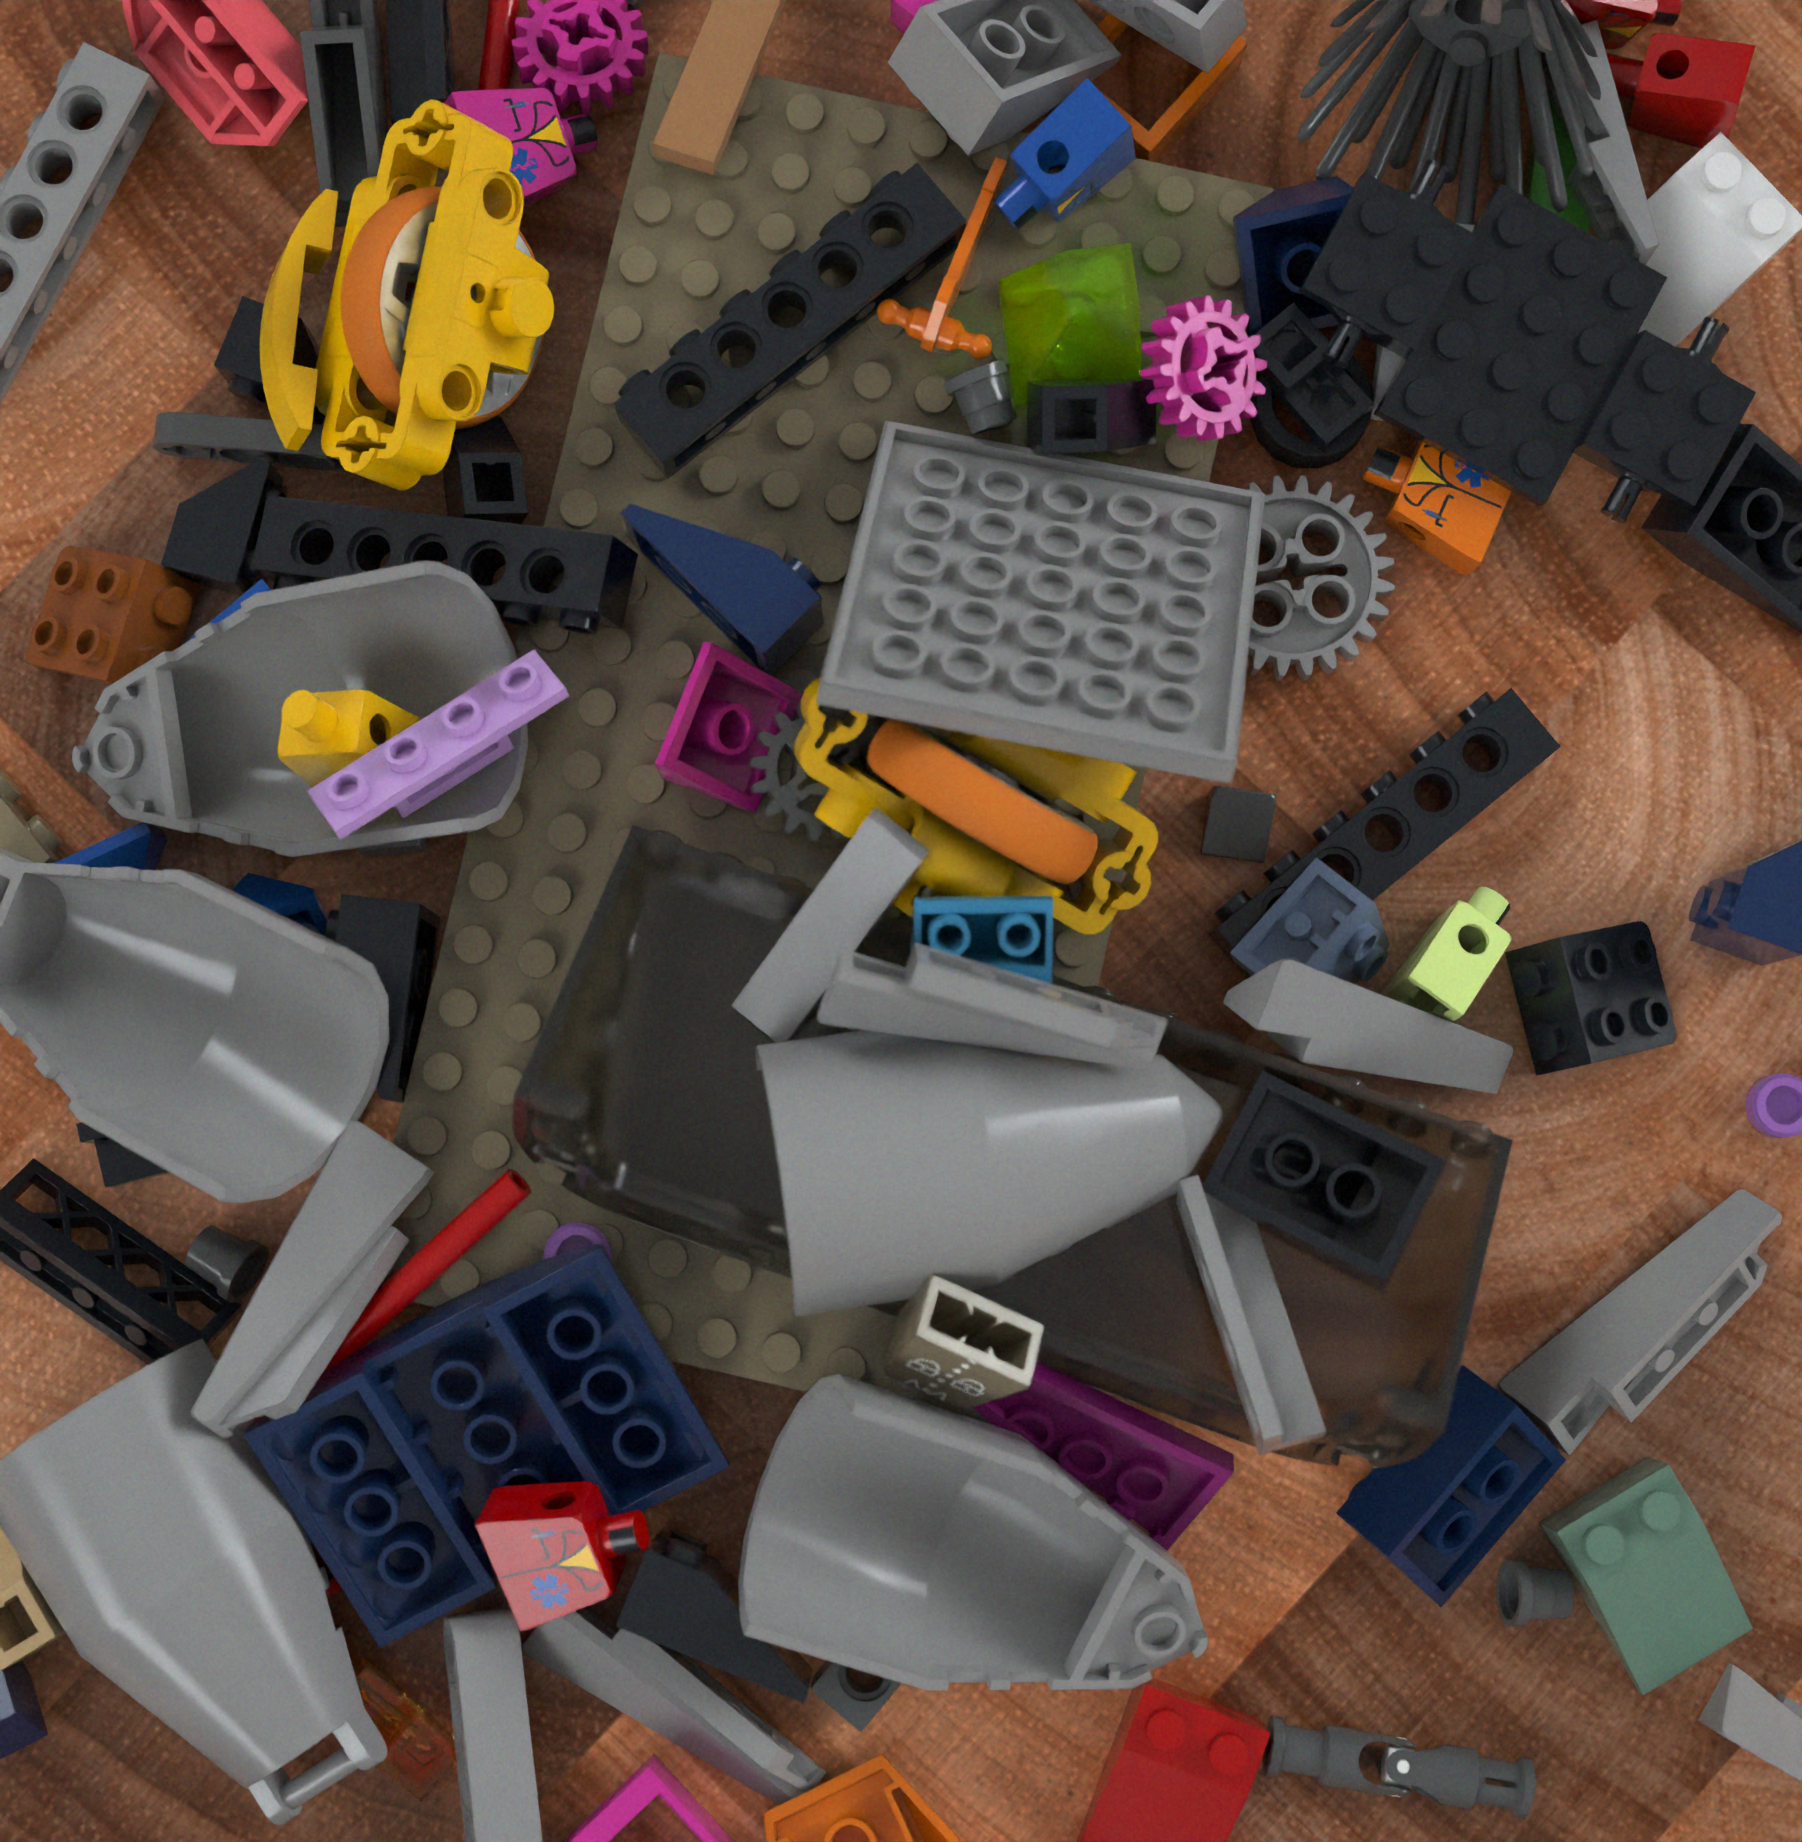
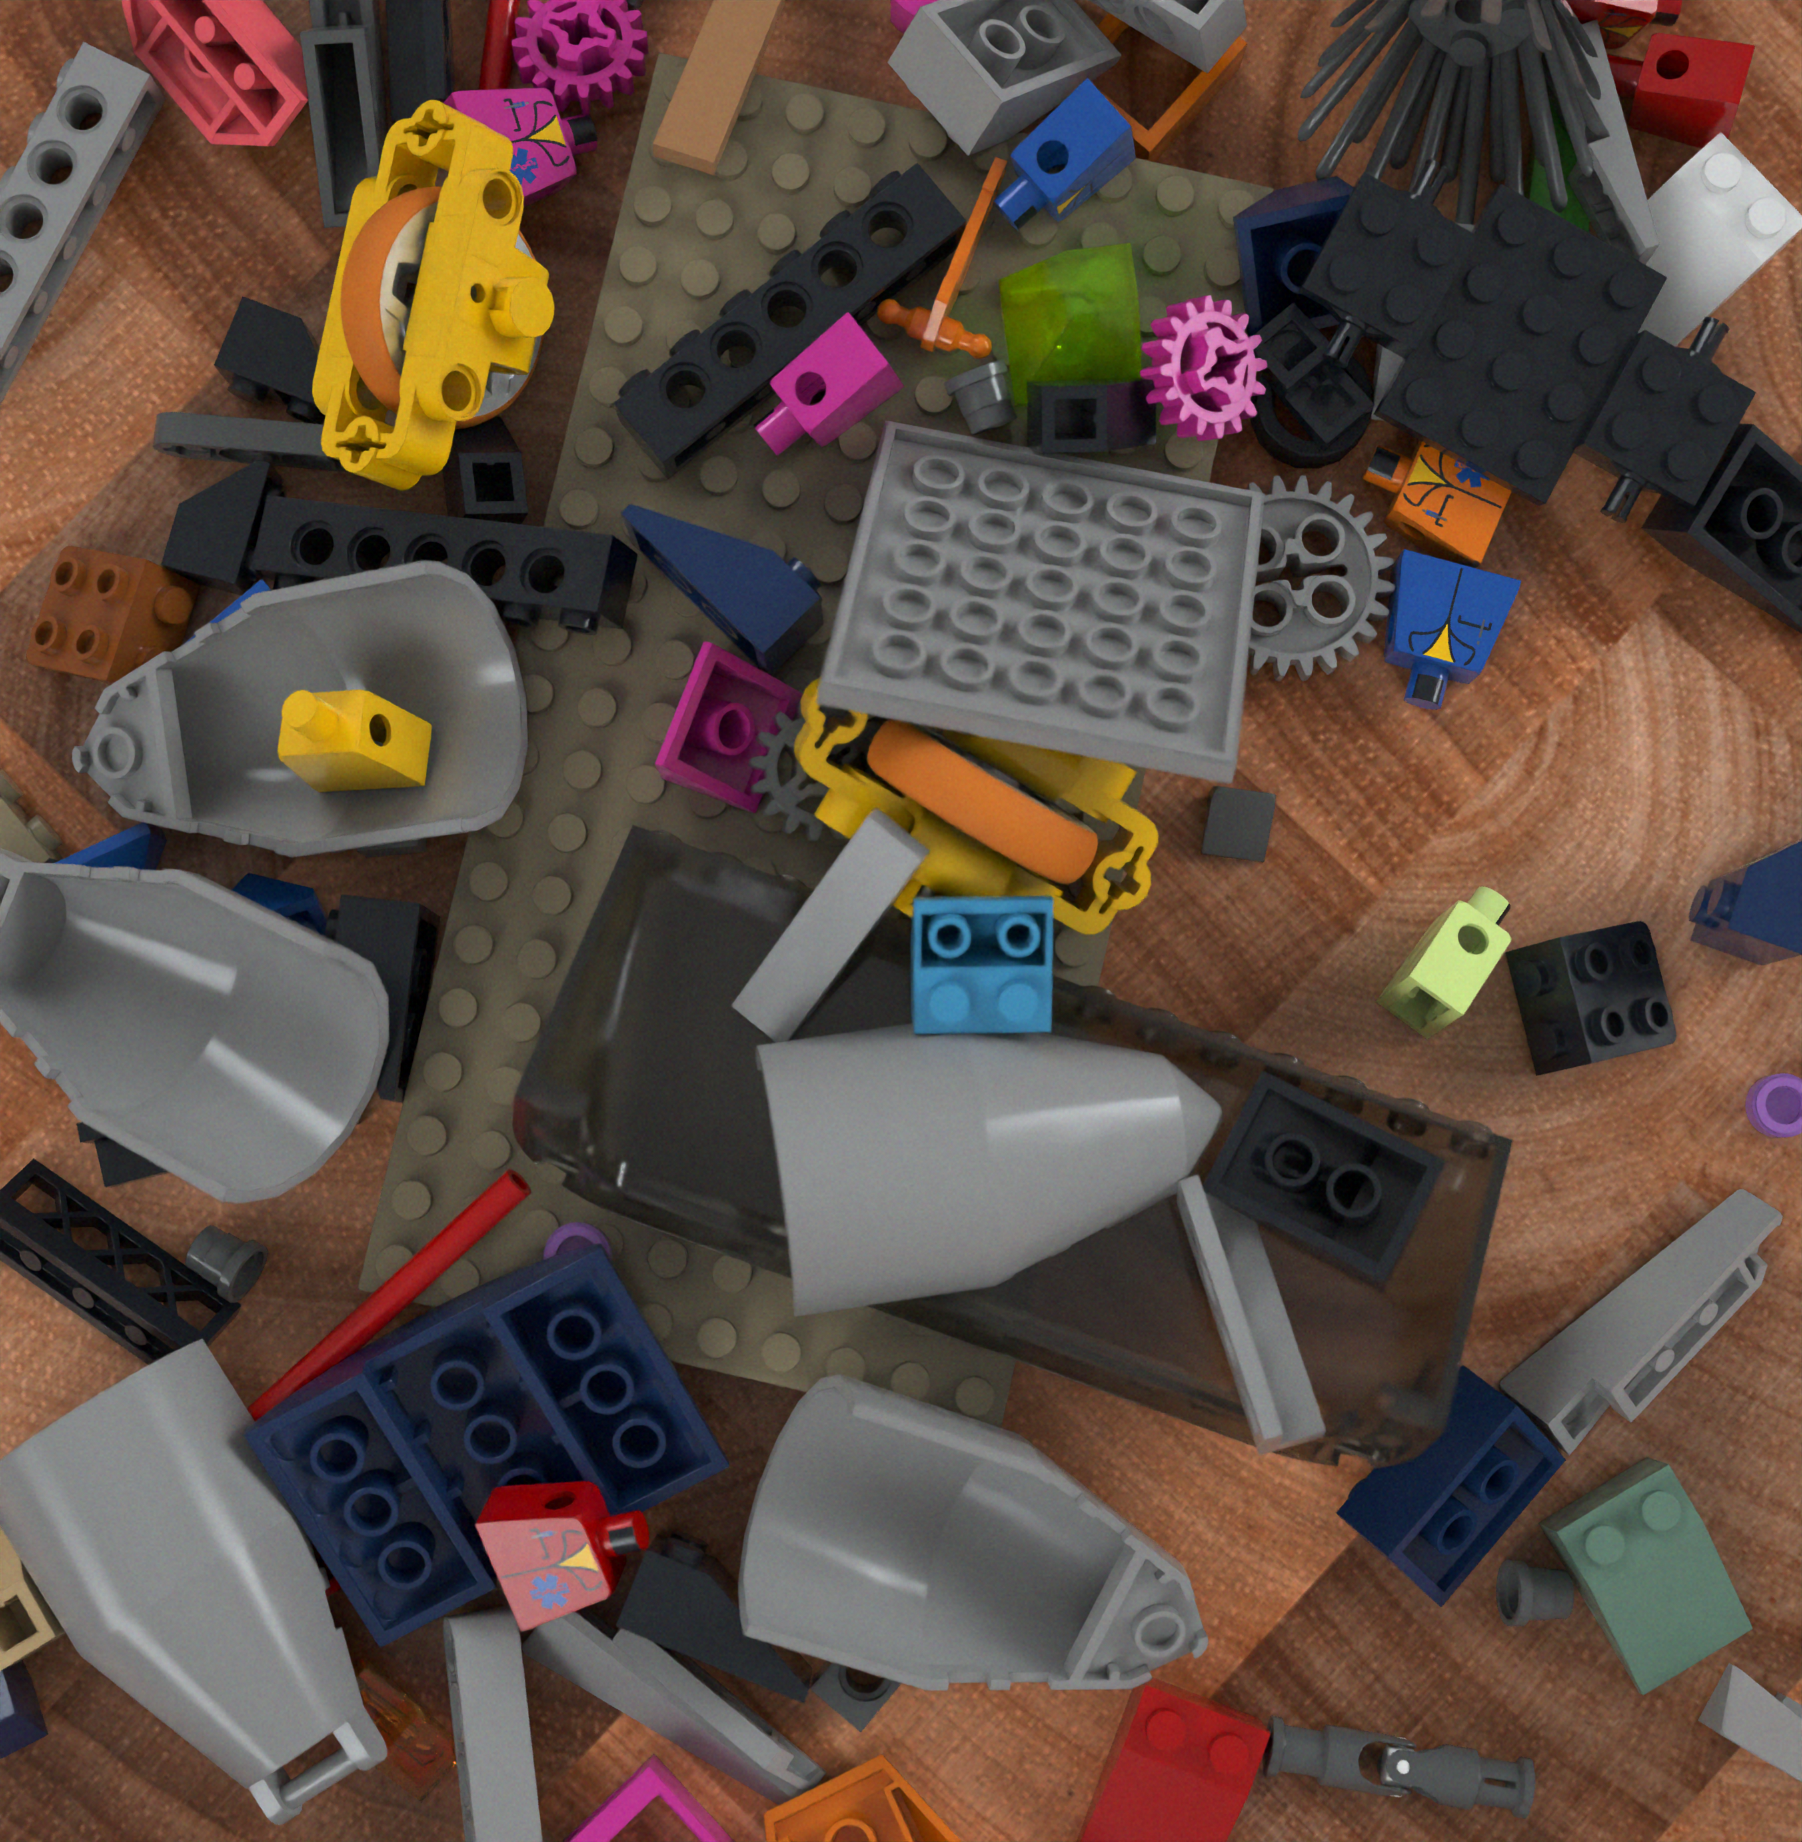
(287, 386): yellow slope -> none
(315, 1282): light grey wedge -> none
(439, 748): lavender bracket -> none
(842, 365): none -> dark pink torso
(961, 1346): dark tan torso -> none
(986, 1007): light grey wedge -> none
(1120, 1452): magenta wing -> none
(1321, 925): sand blue bracket -> none
(1359, 1030): light grey wedge -> none
(1443, 622): none -> blue torso
(1515, 747): black brick -> none

